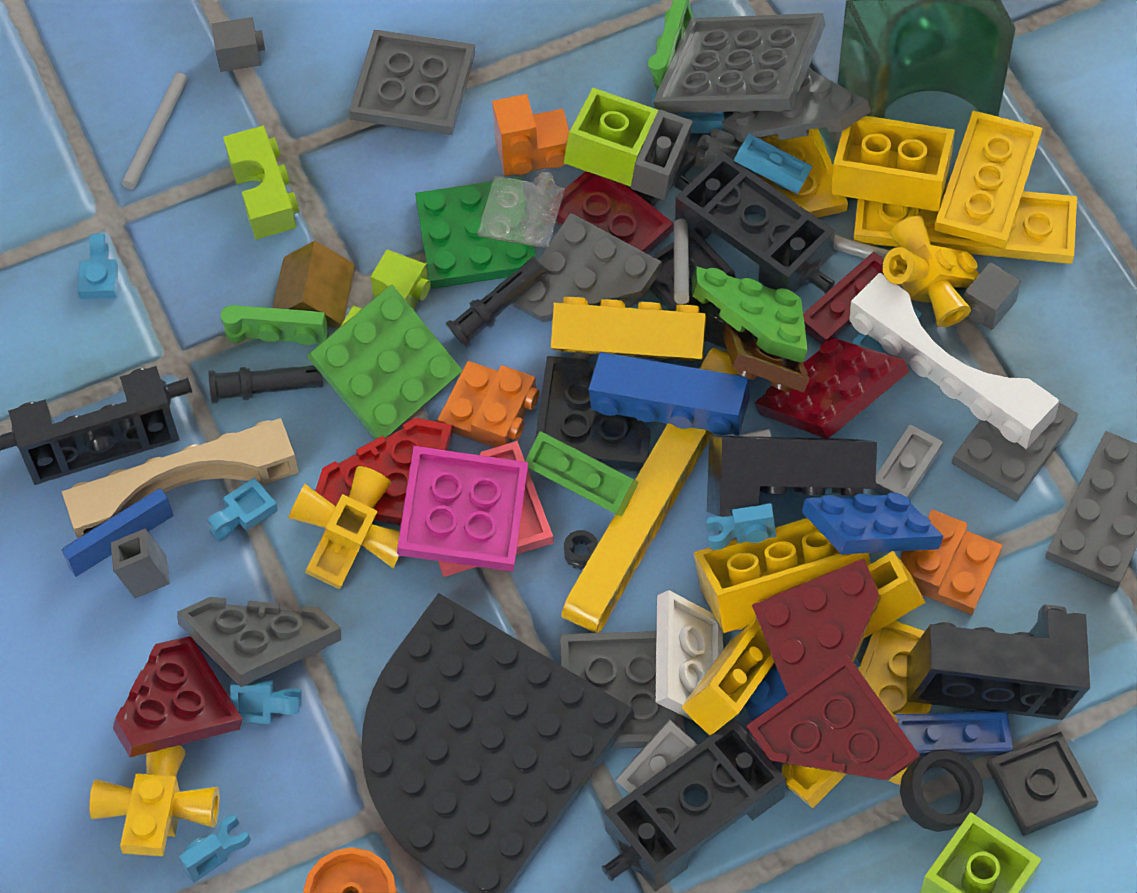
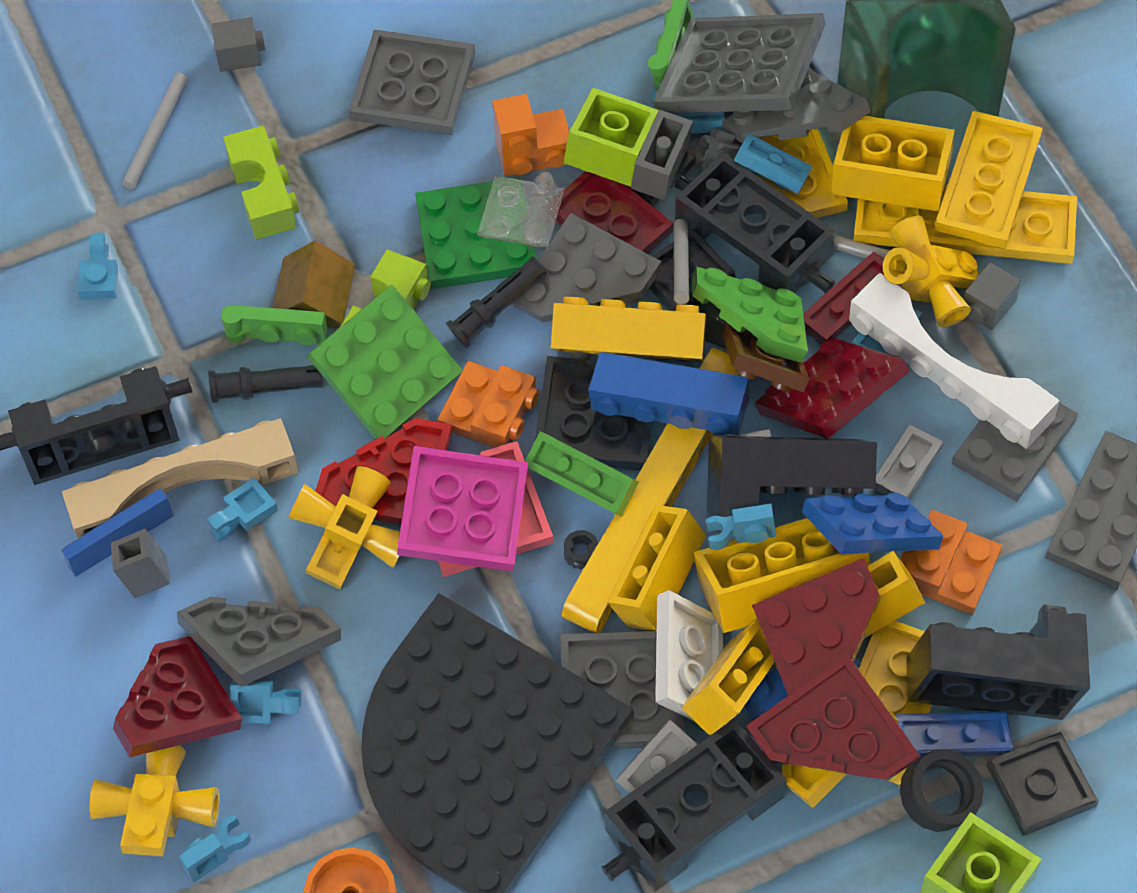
(656, 565): none -> yellow brick

